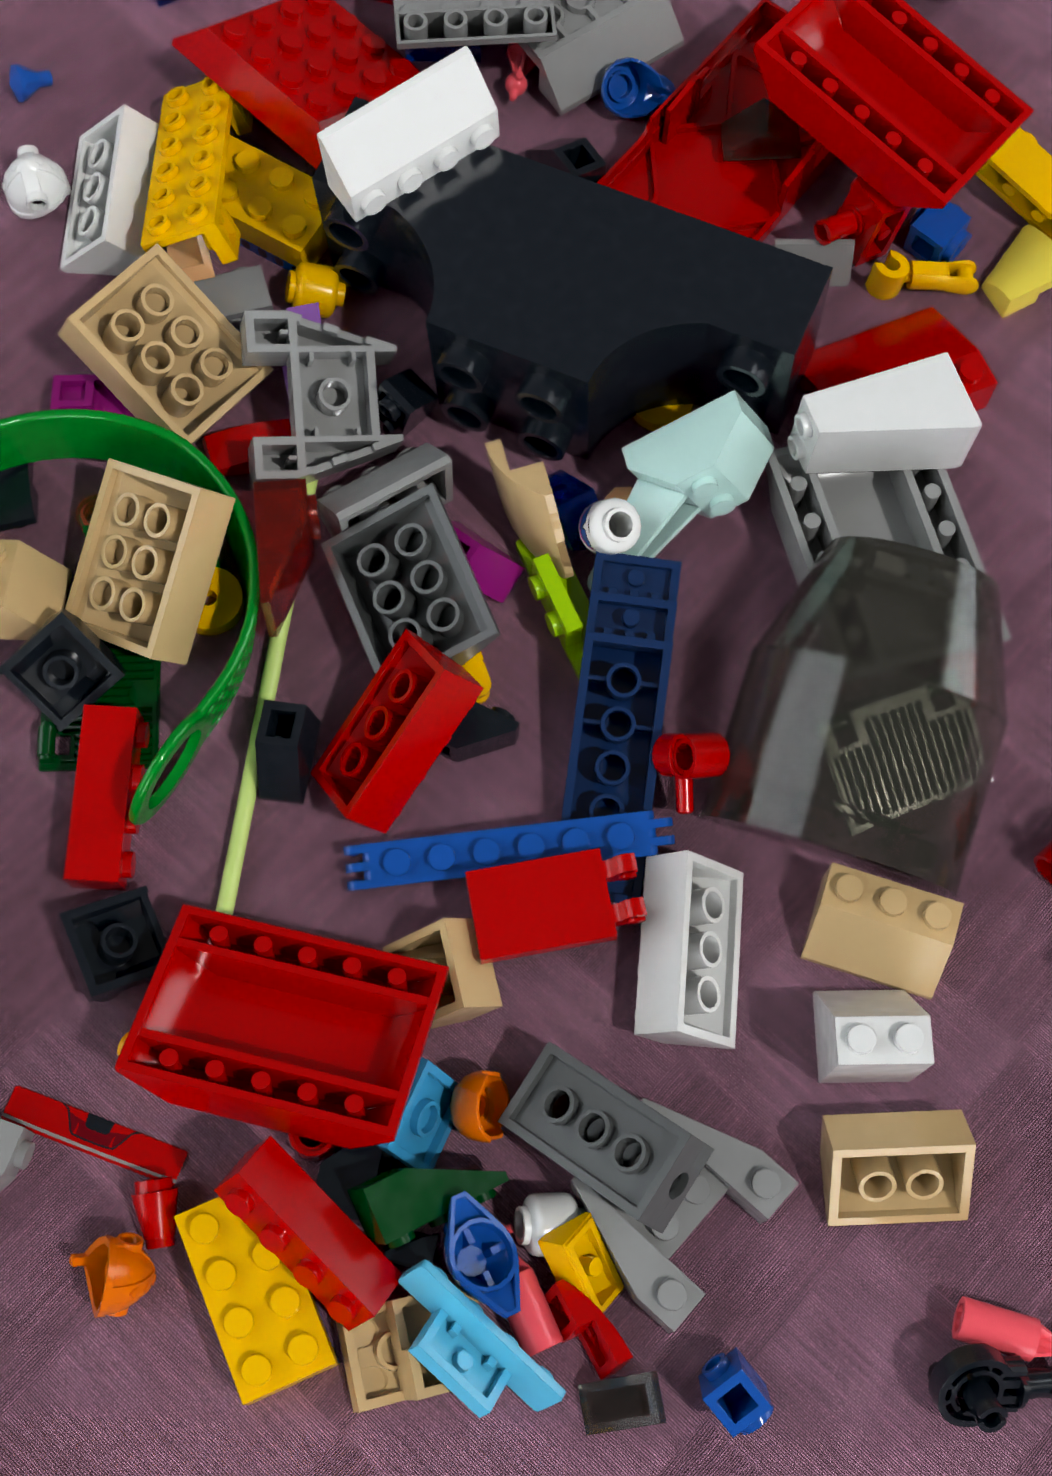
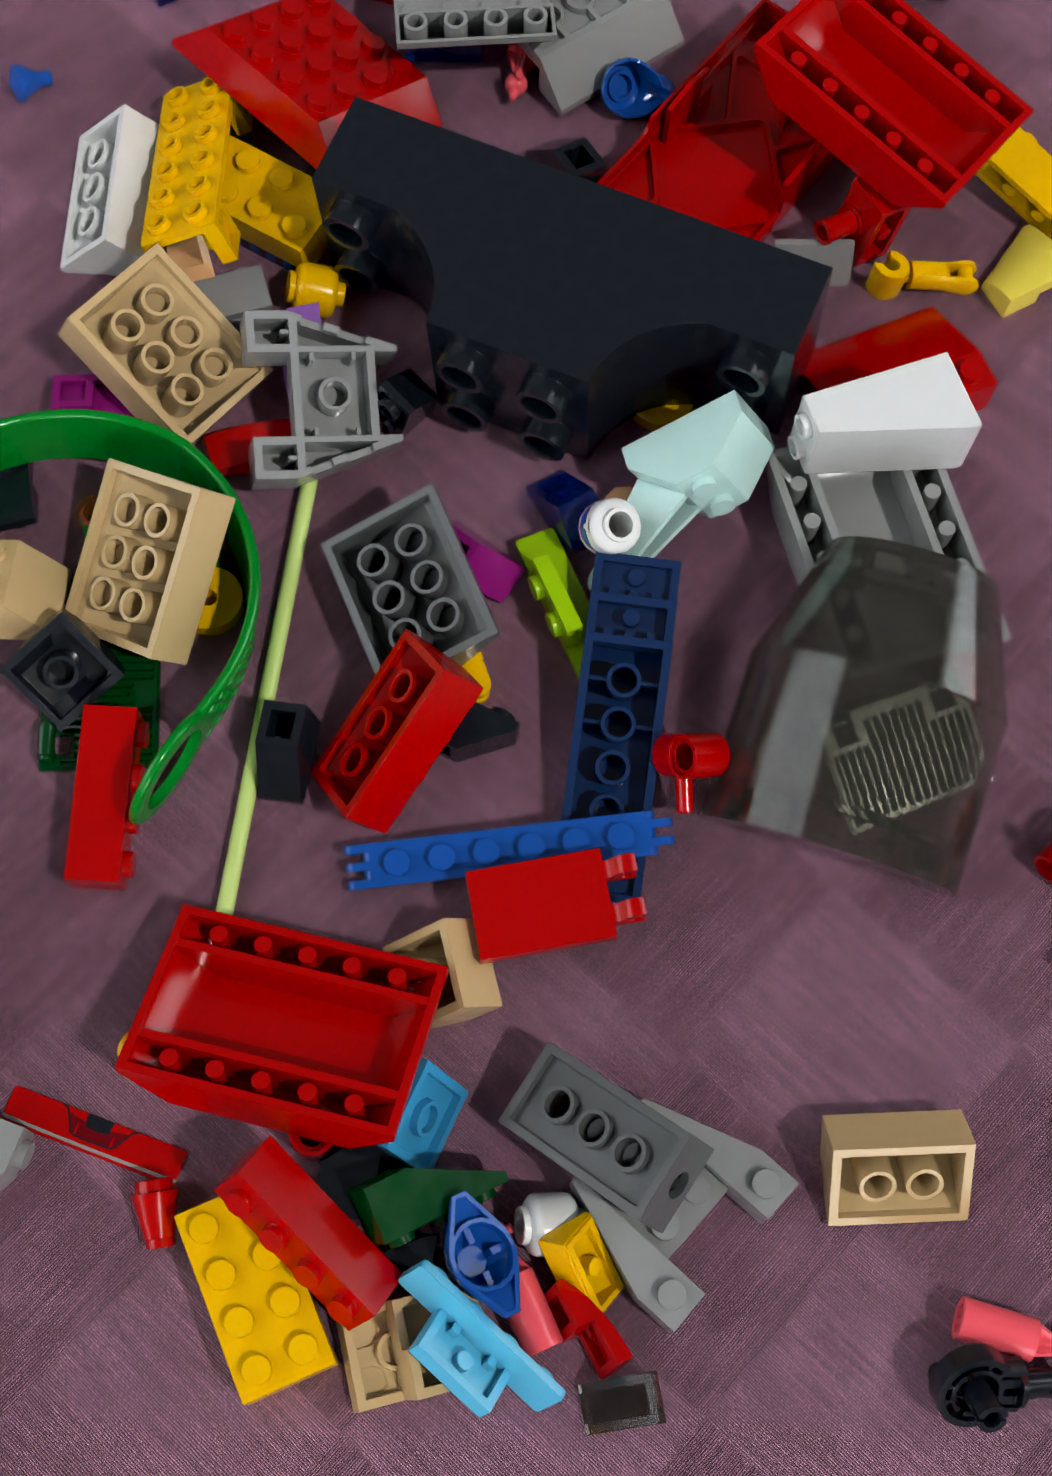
(33, 179): white helmet -> none
(112, 943): black slope -> none
(116, 1273): orange helmet -> none
(285, 536): clear red slope -> none
(385, 485): light grey slope -> none
(409, 135): white slope -> none
(478, 1105): orange hair -> none
(530, 507): tan slope -> none
(689, 951): white slope -> none
(735, 1393): blue brick -> none
(760, 134): clear smoke slope -> none
(871, 1036): white slope -> none
(881, 930): tan slope -> none
(938, 233): blue brick -> none

